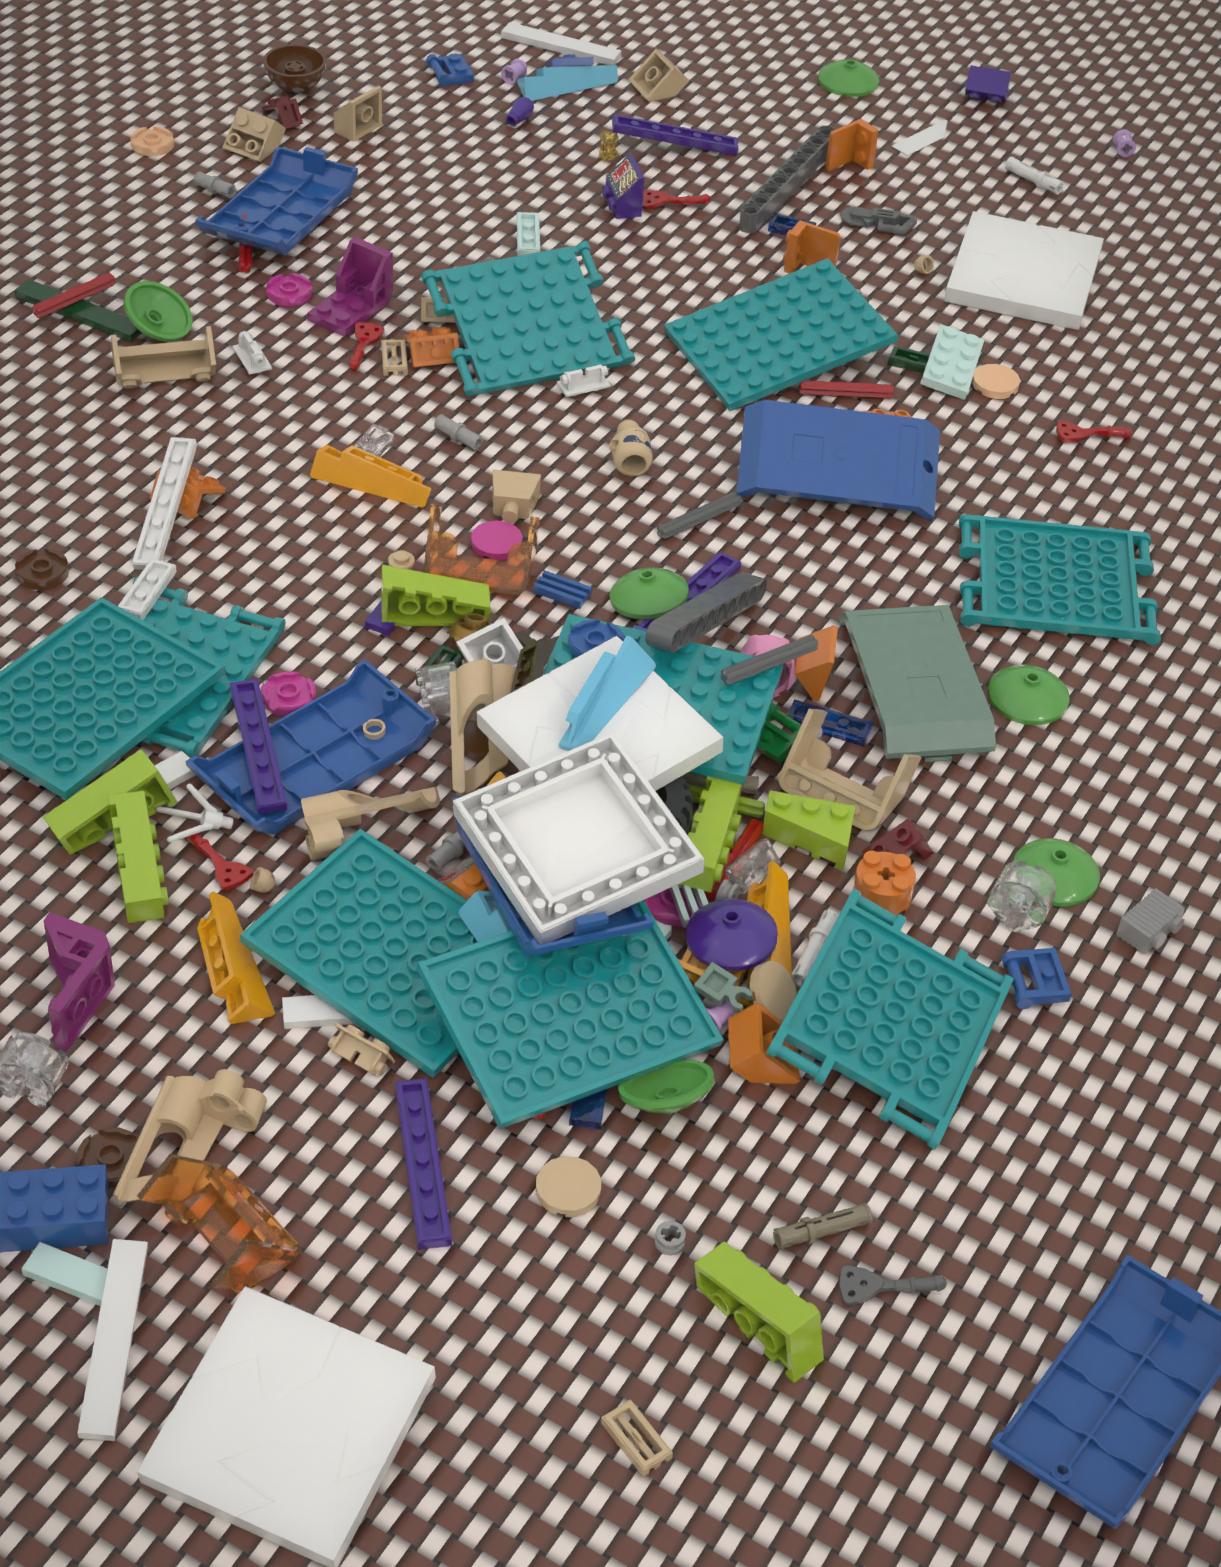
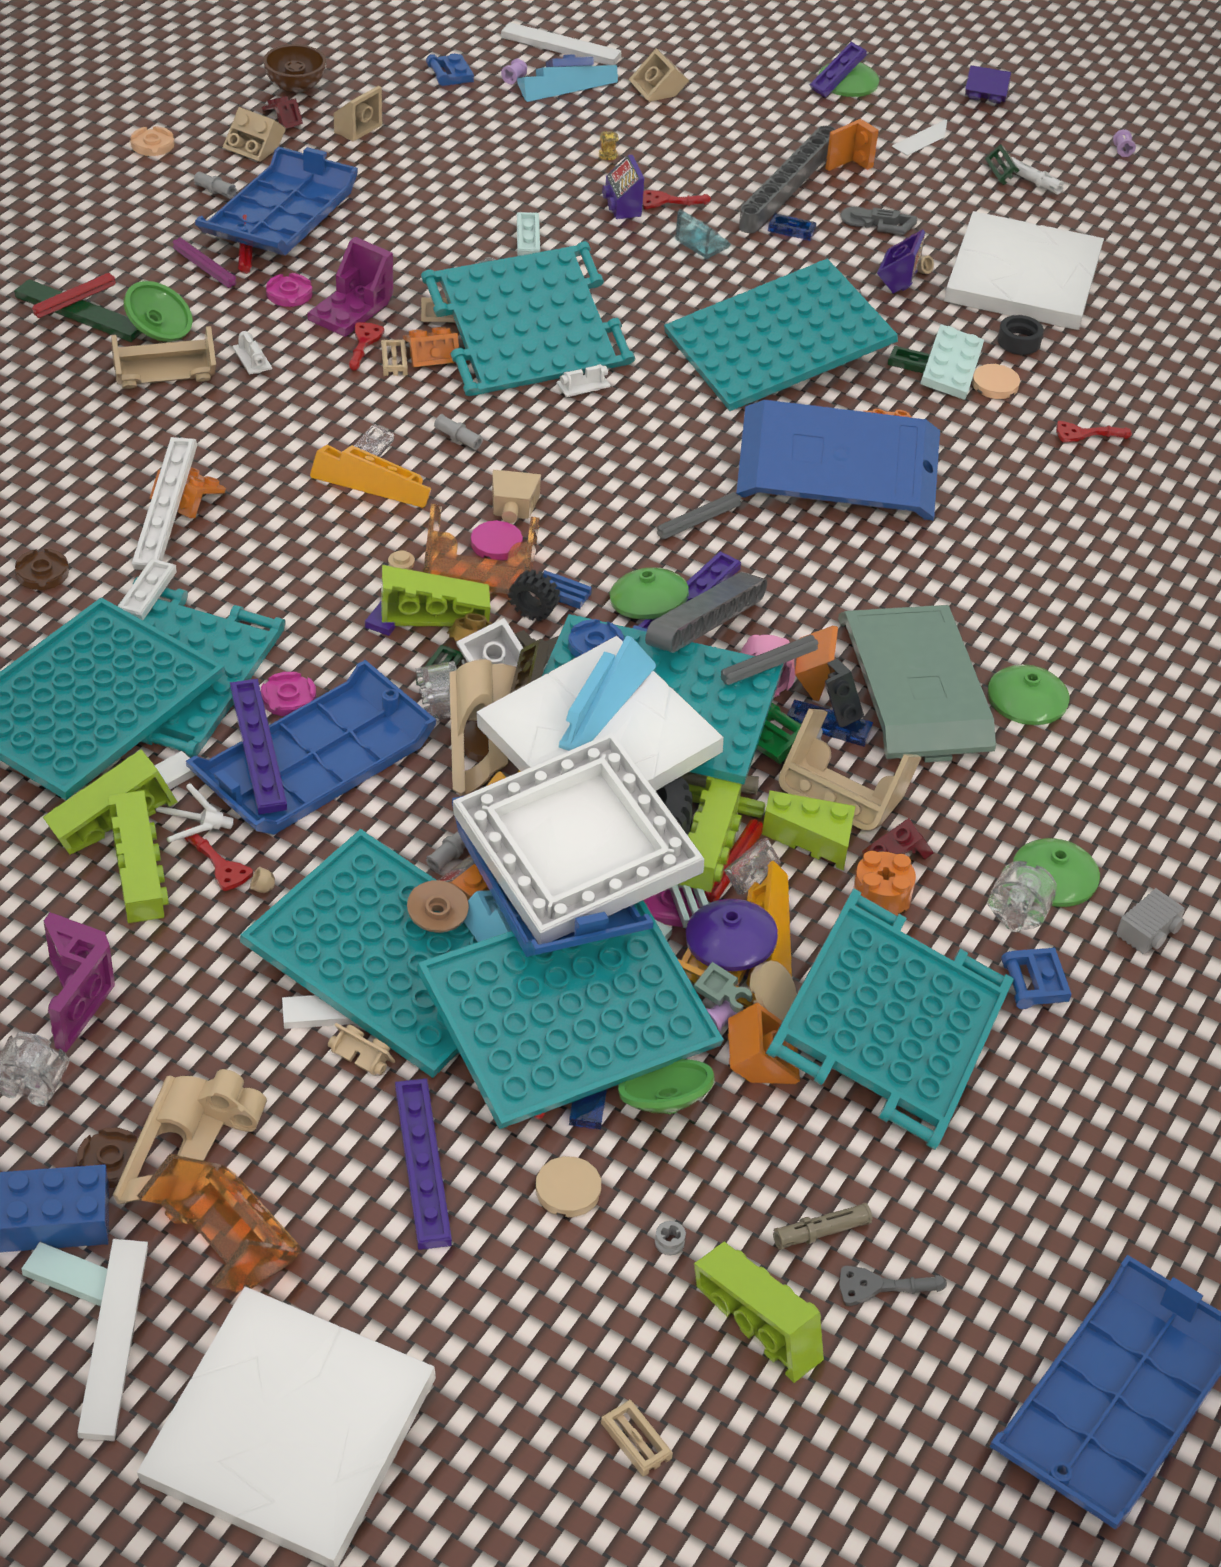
(204, 262): none -> magenta axle
(231, 964): light orange wedge -> none
(340, 809): tan panel -> none
(374, 722): tan hinge -> none
(440, 897): none -> medium nougat dish
(520, 110): dark purple cone -> none
(541, 587): none -> black tyre
(631, 449): tan piece -> none
(675, 134): dark purple tile -> none
(699, 236): none -> clear light blue slope
(728, 891): light grey bush -> none
(810, 245): orange bracket -> none
(816, 940): white pin -> none
(838, 69): none -> dark purple tile
(843, 694): none -> black bracket
(846, 389): red axle -> none
(902, 262): none -> dark purple slope
(1007, 171): none -> dark green tile
(1020, 344): none -> black tyre
(1058, 578): teal plate -> none

